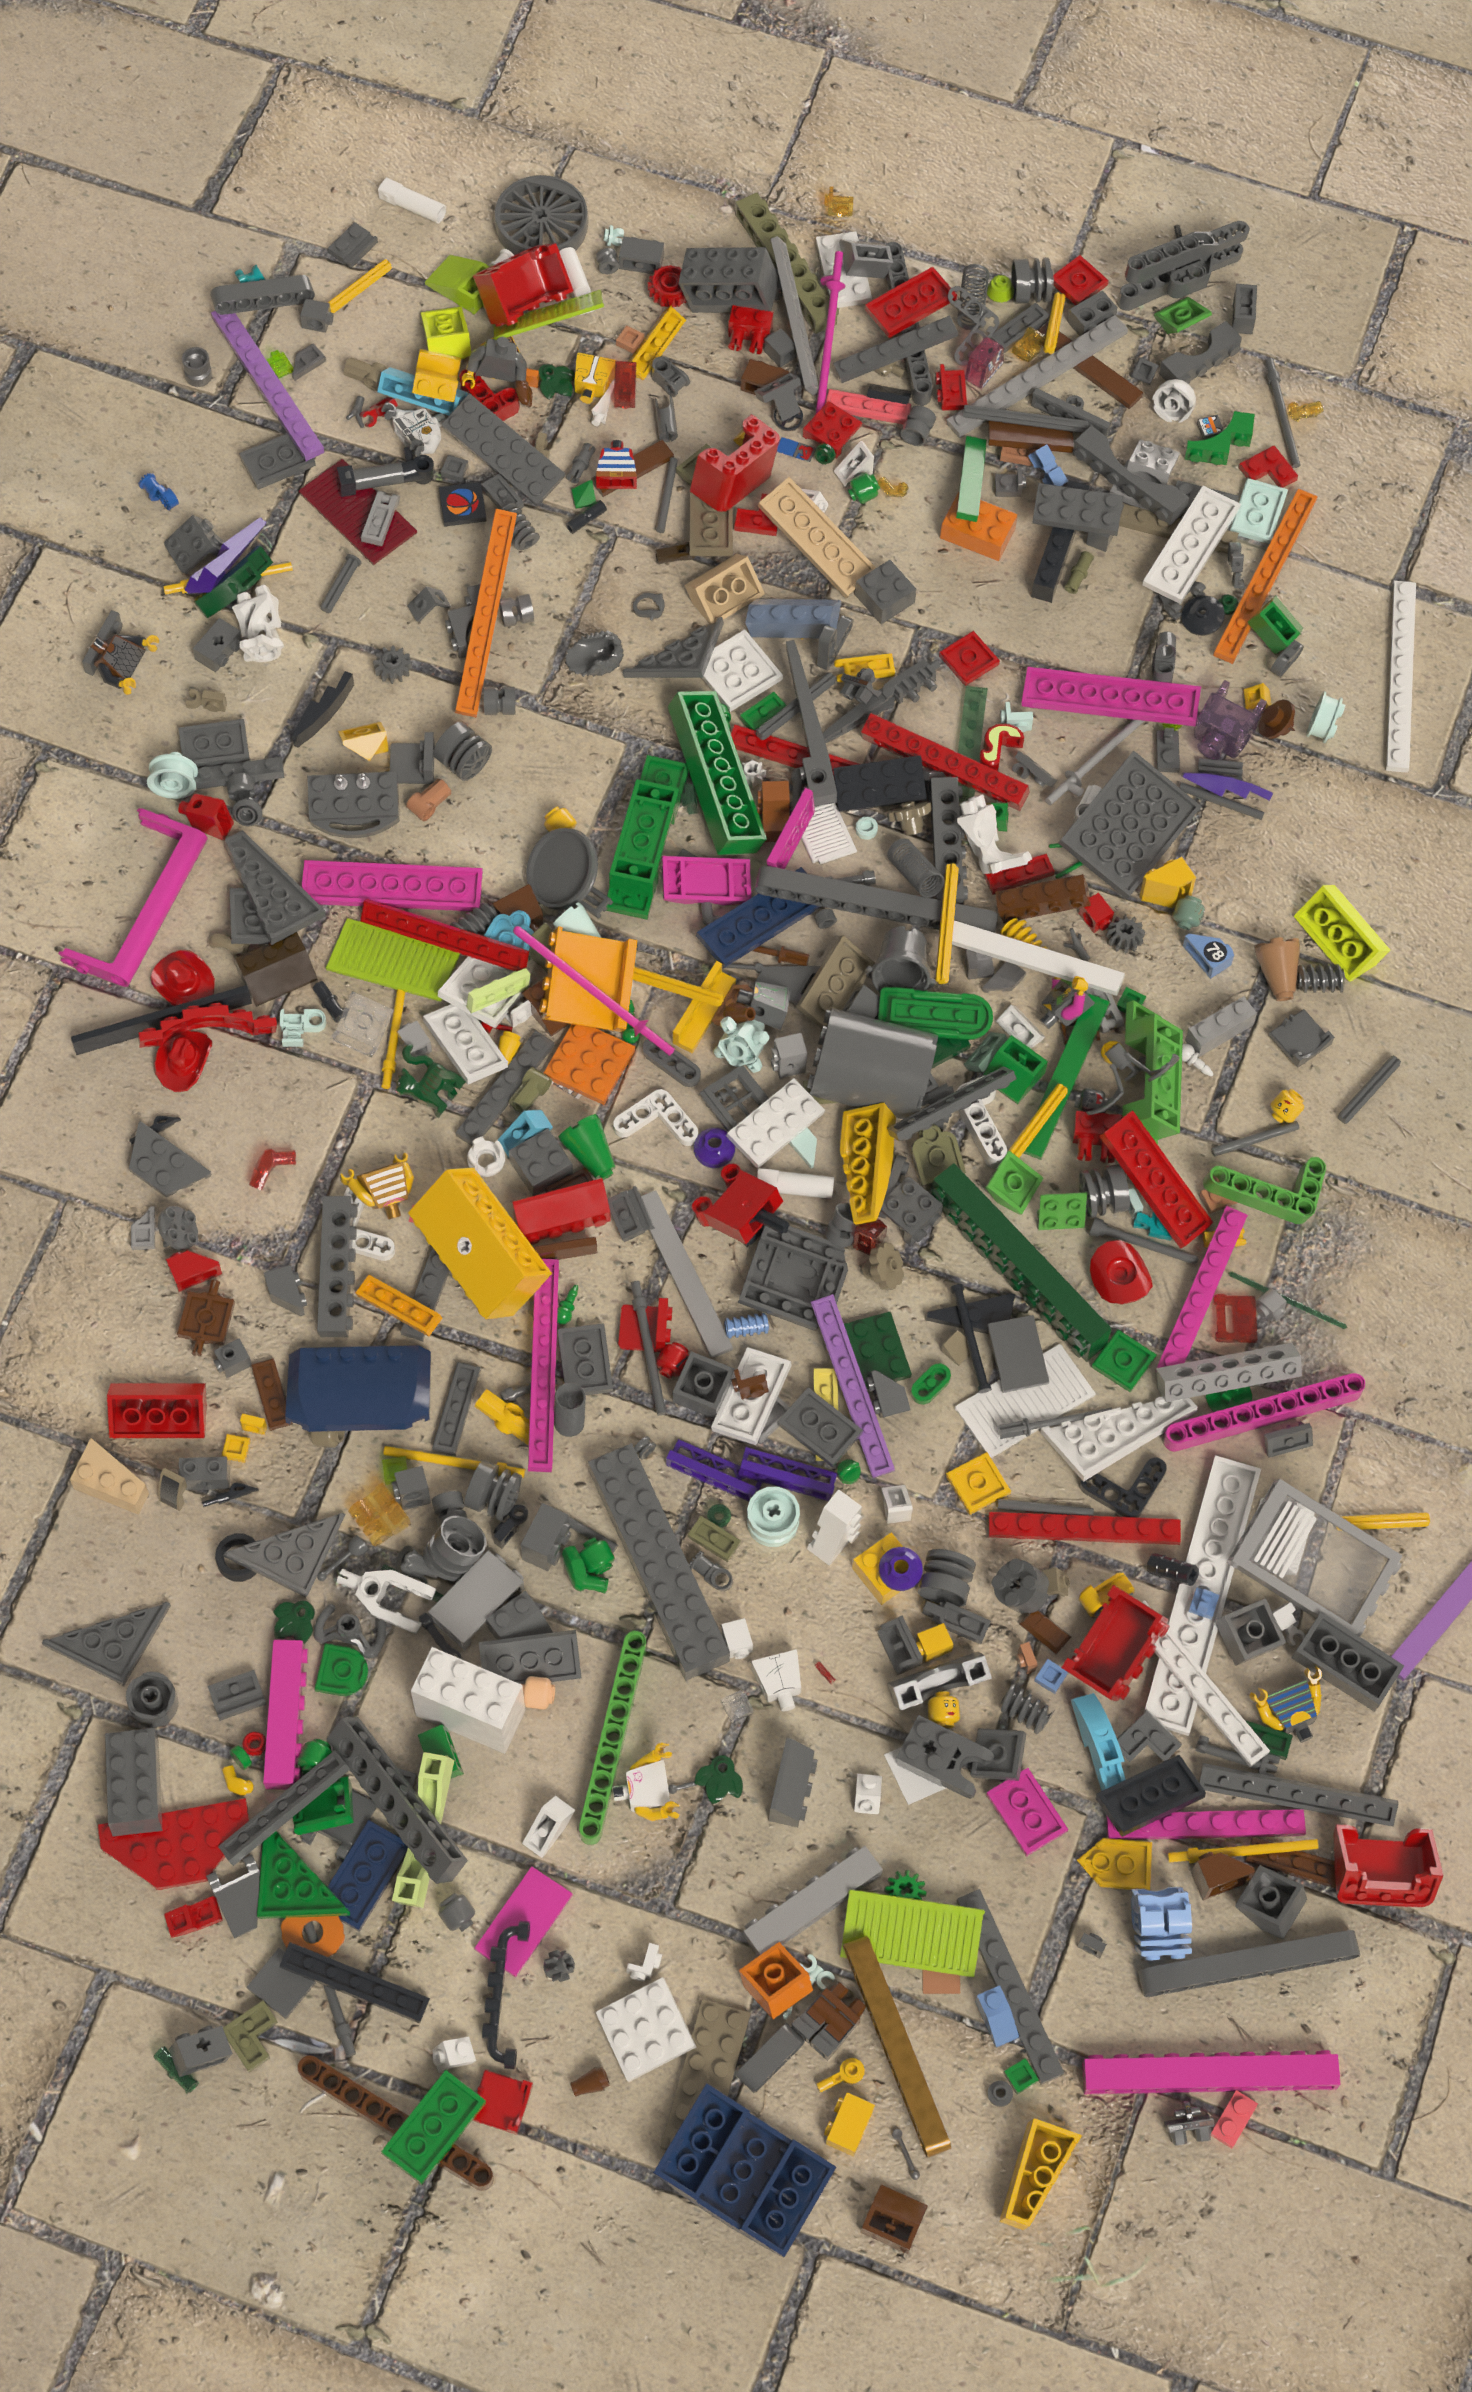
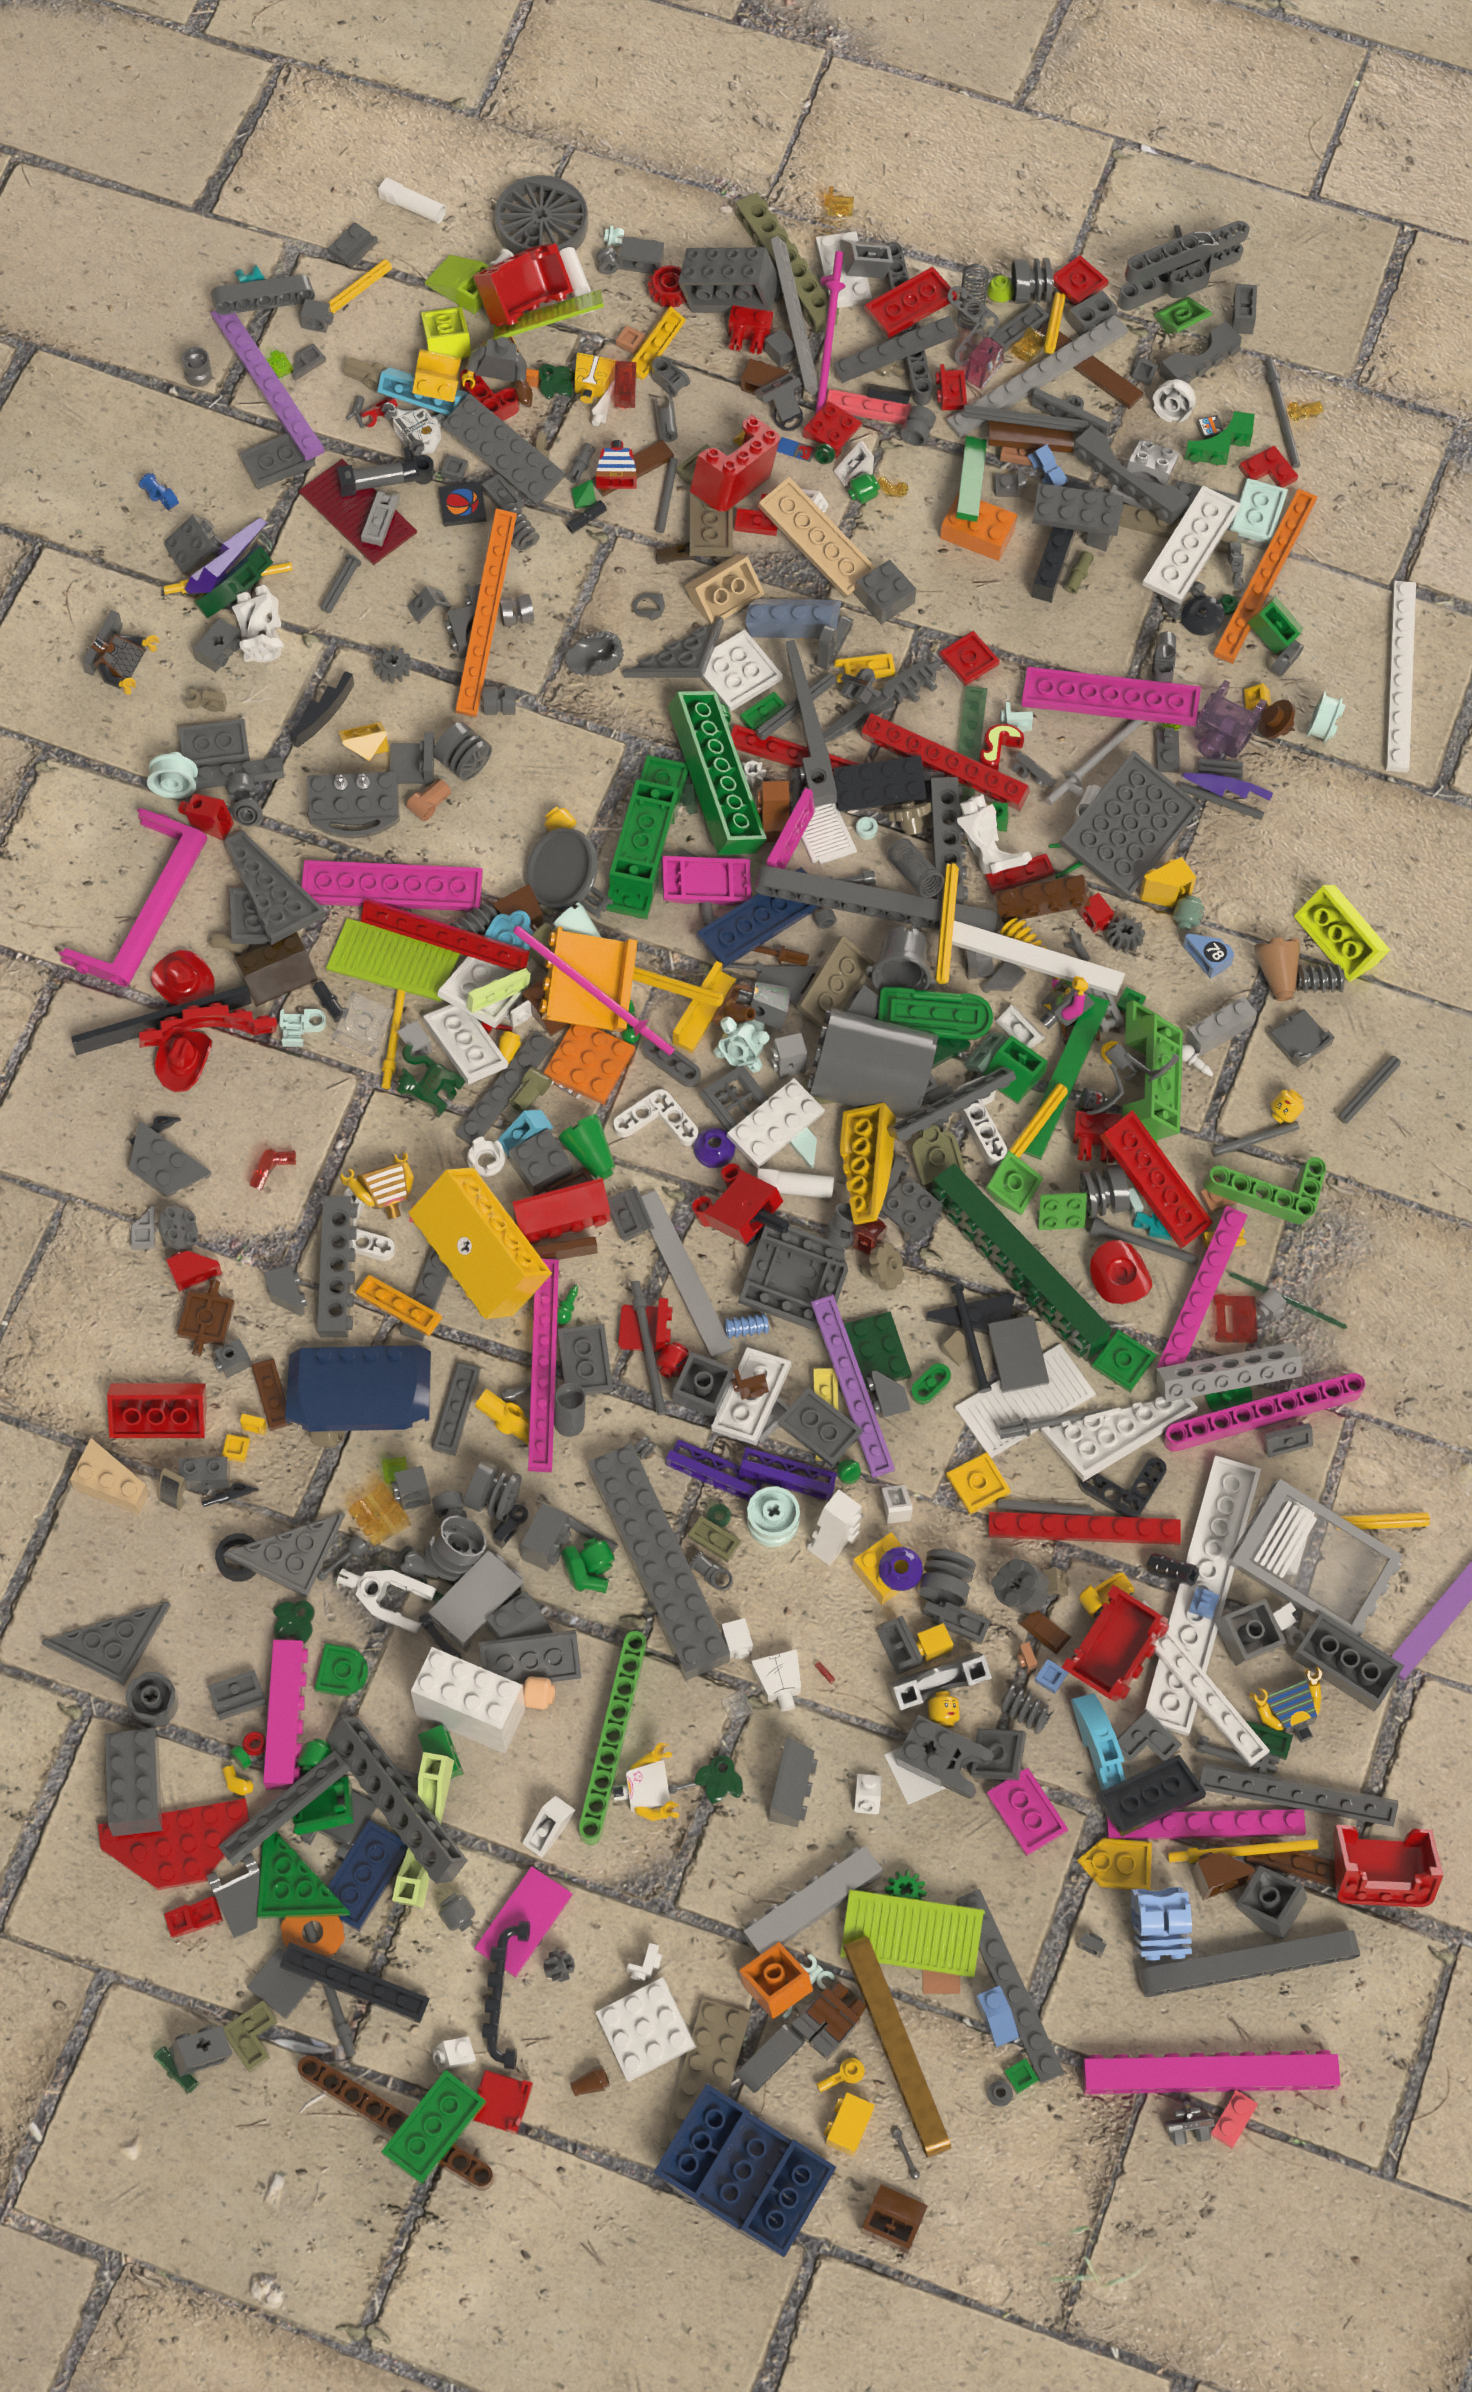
(349, 1631): dark grey piece -> none
(446, 1460): yellow bar -> none
(1037, 2167): yellow wedge -> none

